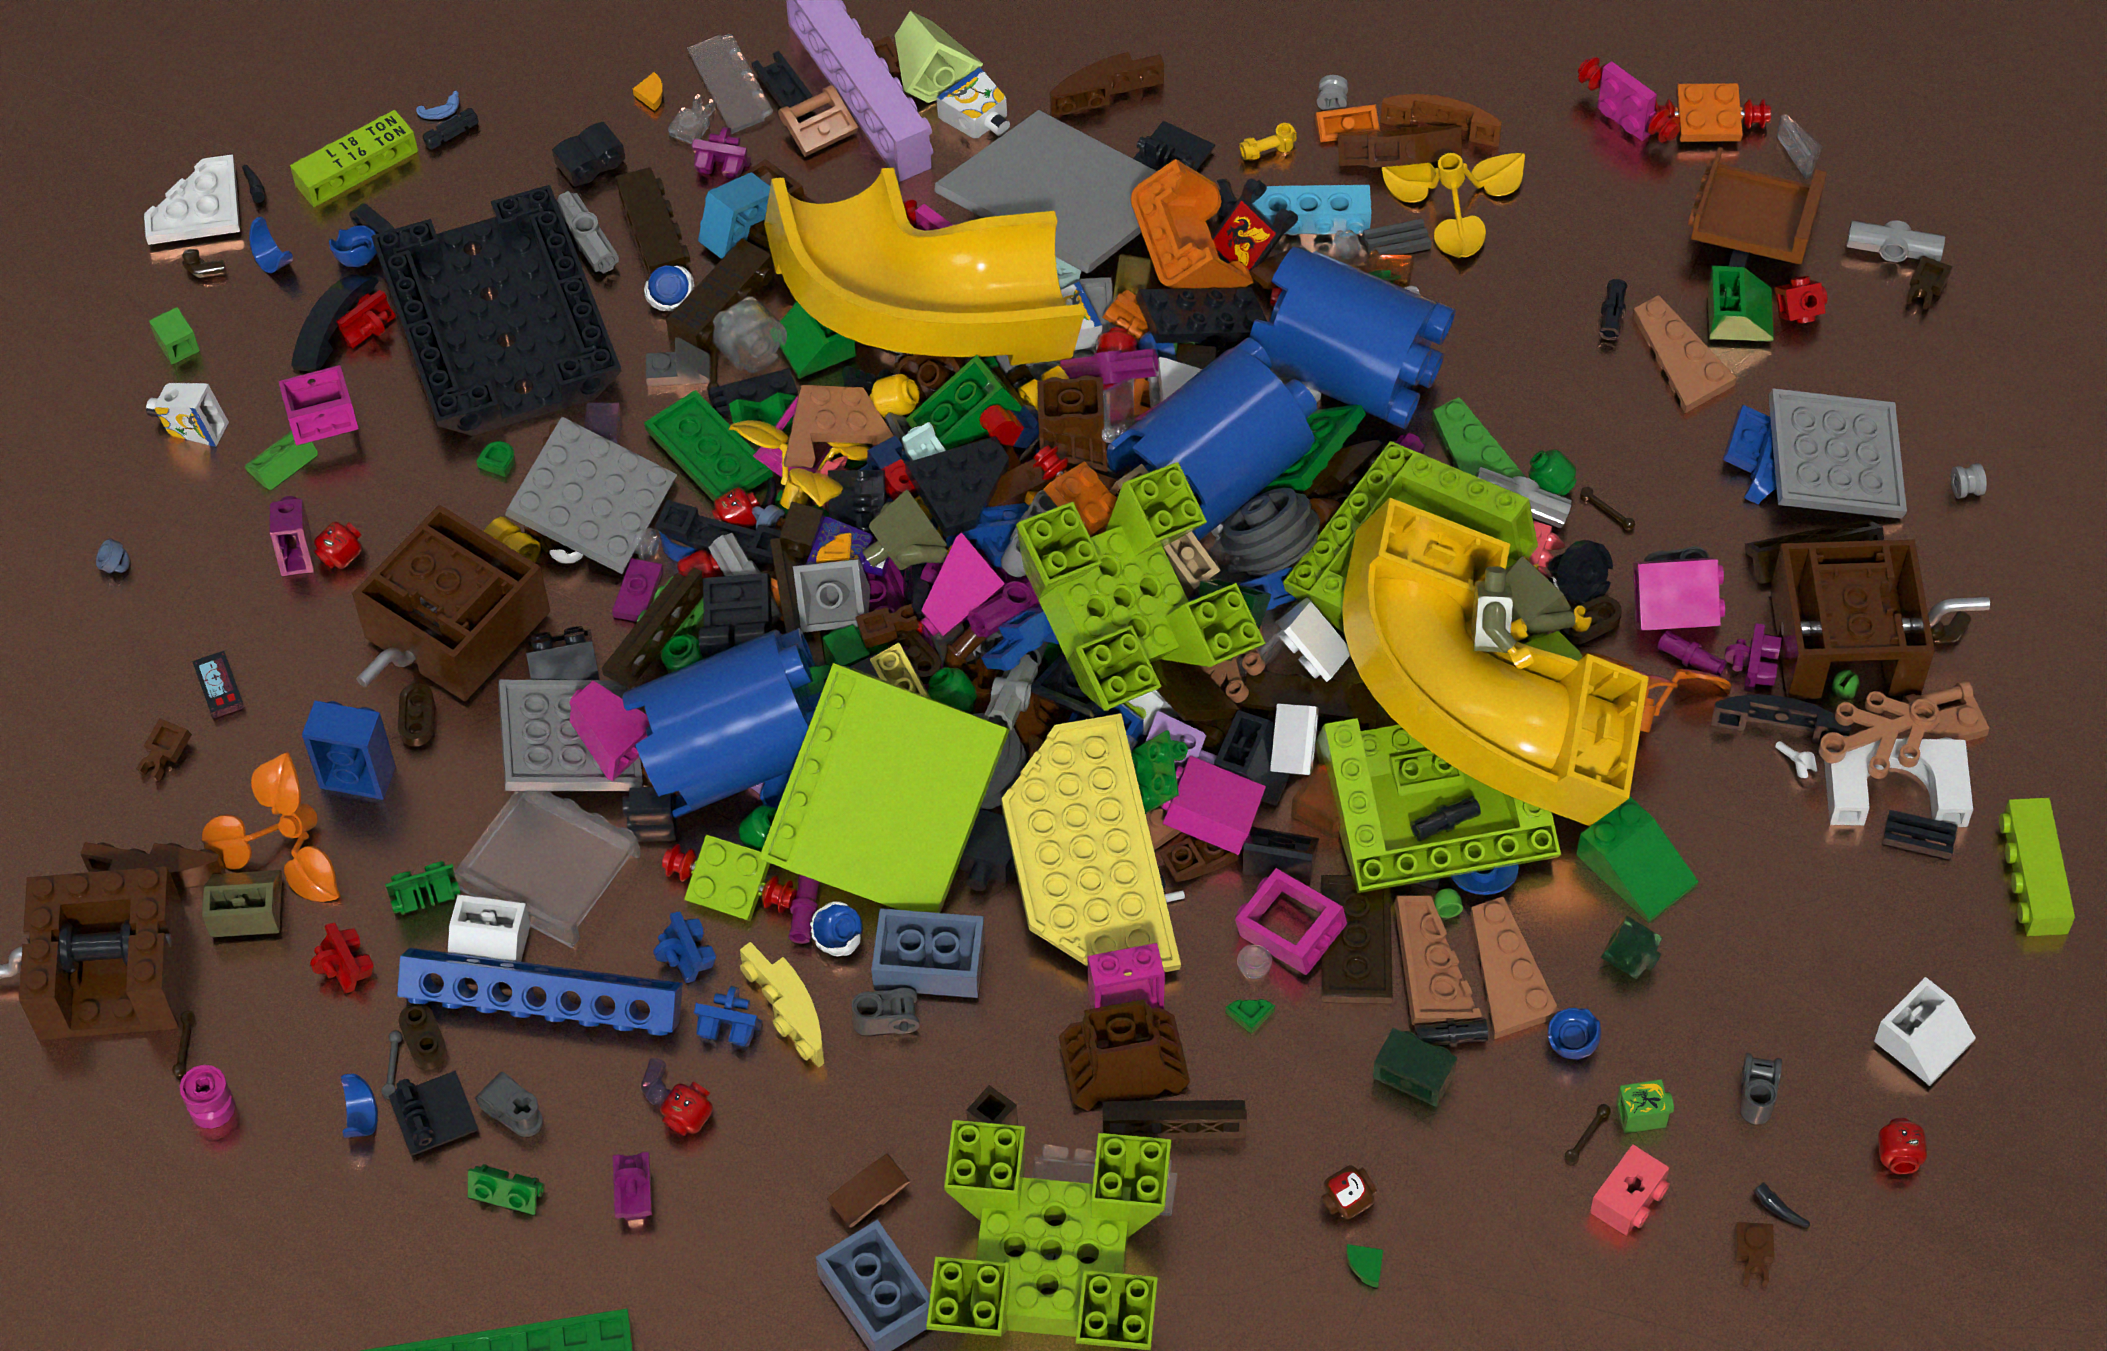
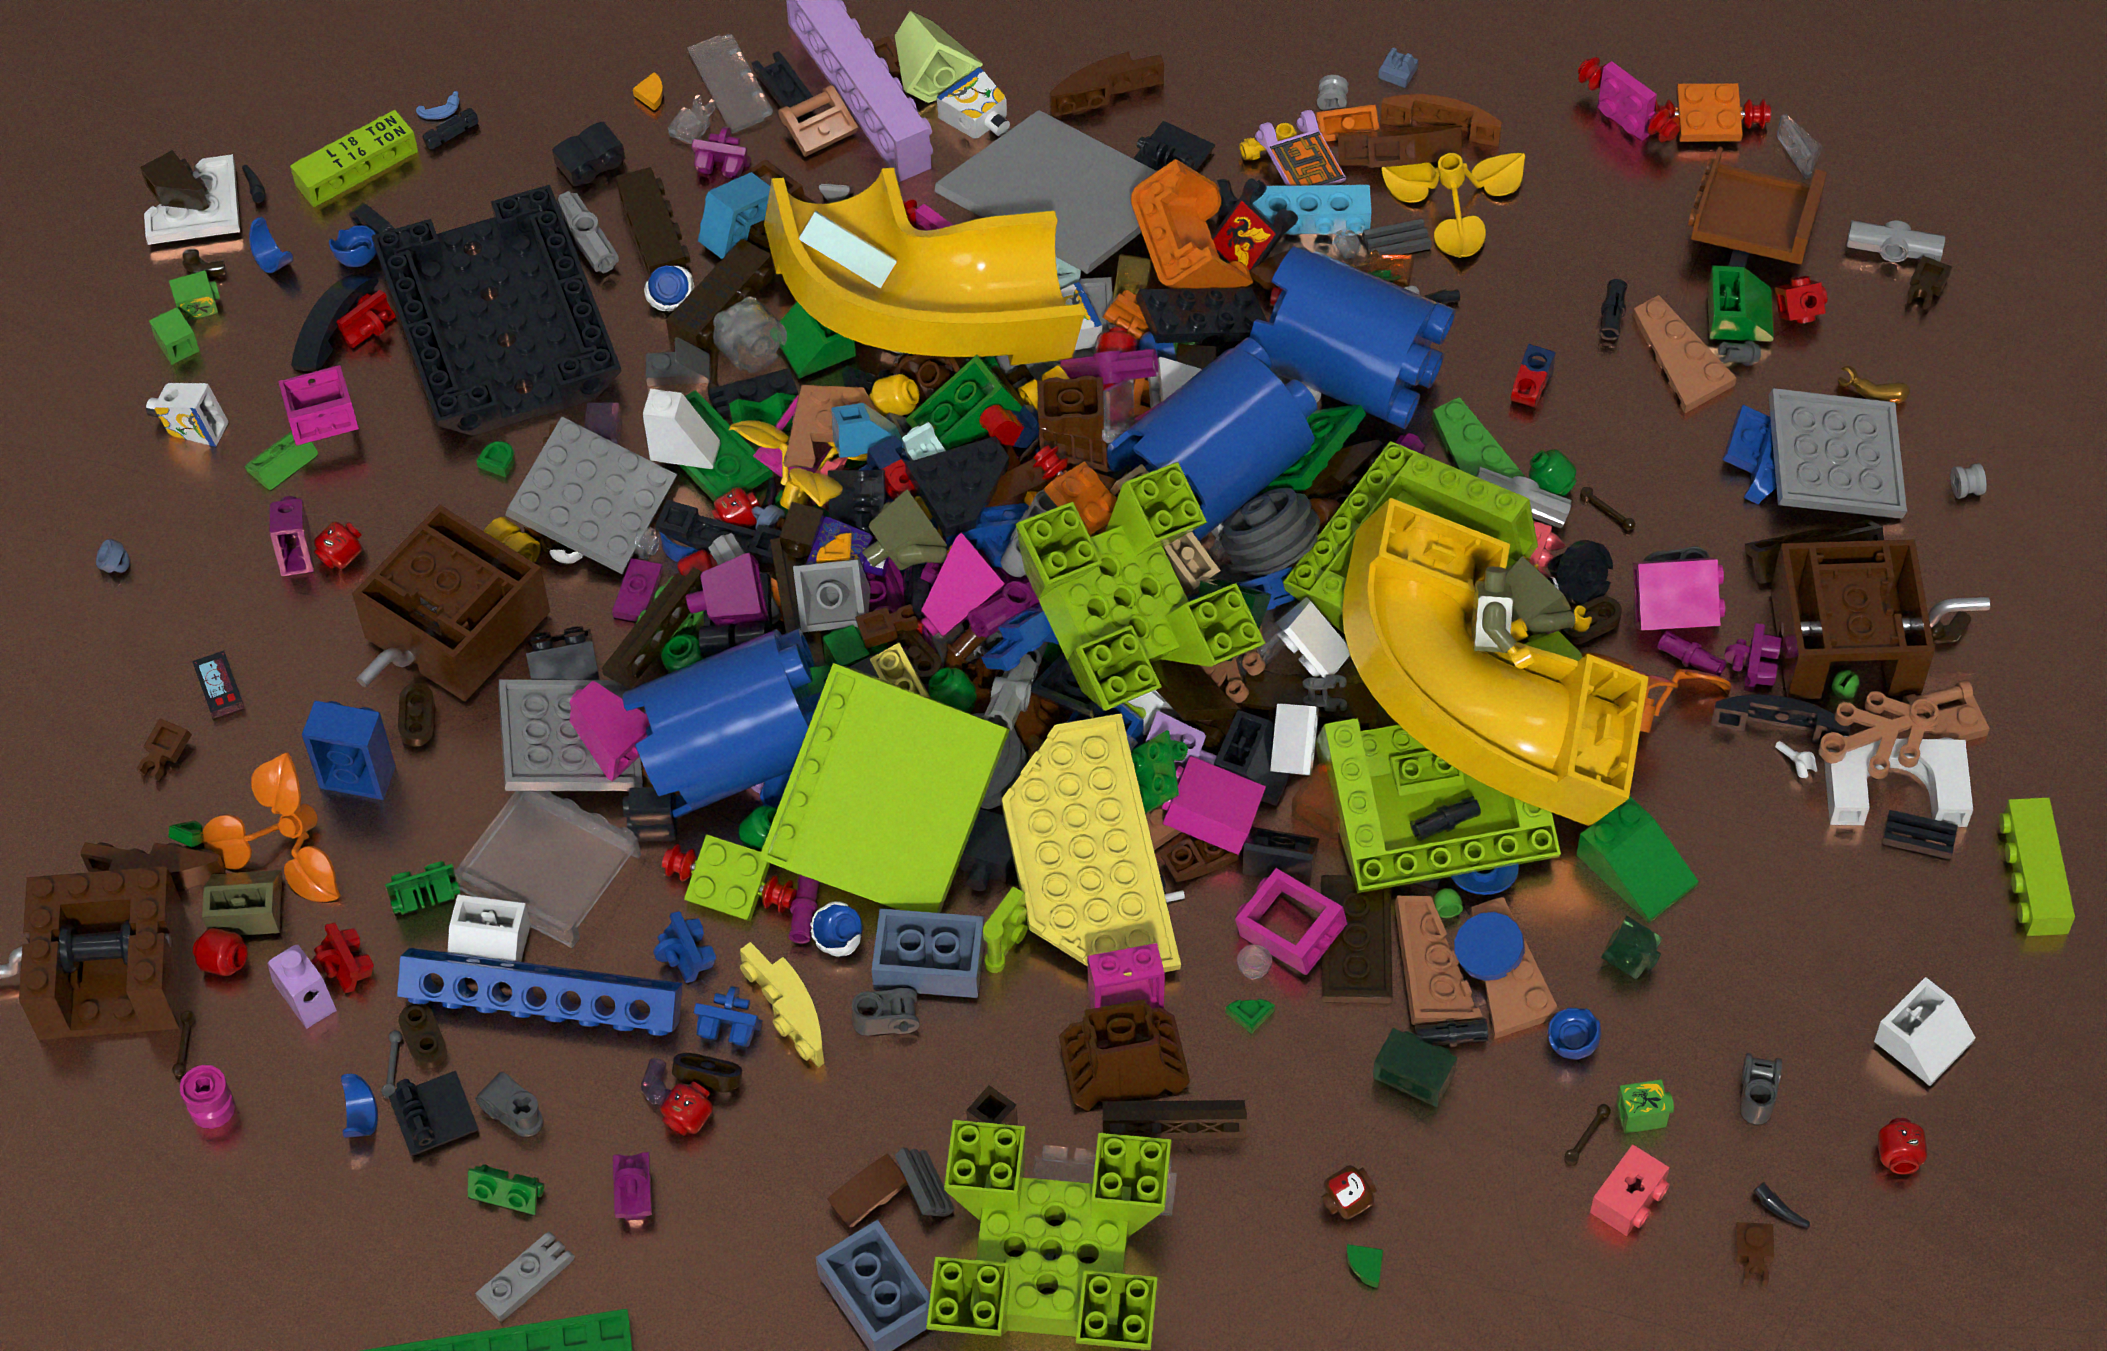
(174, 184): none -> dark brown slope
(187, 833): none -> green tile
(195, 295): none -> bright green brick
(220, 952): none -> red head
(294, 977): none -> lavender torso
(524, 1277): none -> light grey hinge
(677, 431): none -> white slope
(707, 1071): none -> dark brown plate
(731, 592): none -> magenta torso
(835, 193): none -> light grey slope
(847, 249): none -> light aqua tile
(859, 429): none -> dark azure slope
(924, 1182): none -> dark grey tile
(1004, 929): none -> lime plate
(1302, 158): none -> flag
(1324, 700): none -> flat silver piece
(1398, 68): none -> sand blue tile
(1445, 296): none -> black helmet
(1489, 946): none -> blue tile
(1533, 376): none -> red leg
(1741, 353): none -> dark grey pin
(1883, 392): none -> pearl gold arm

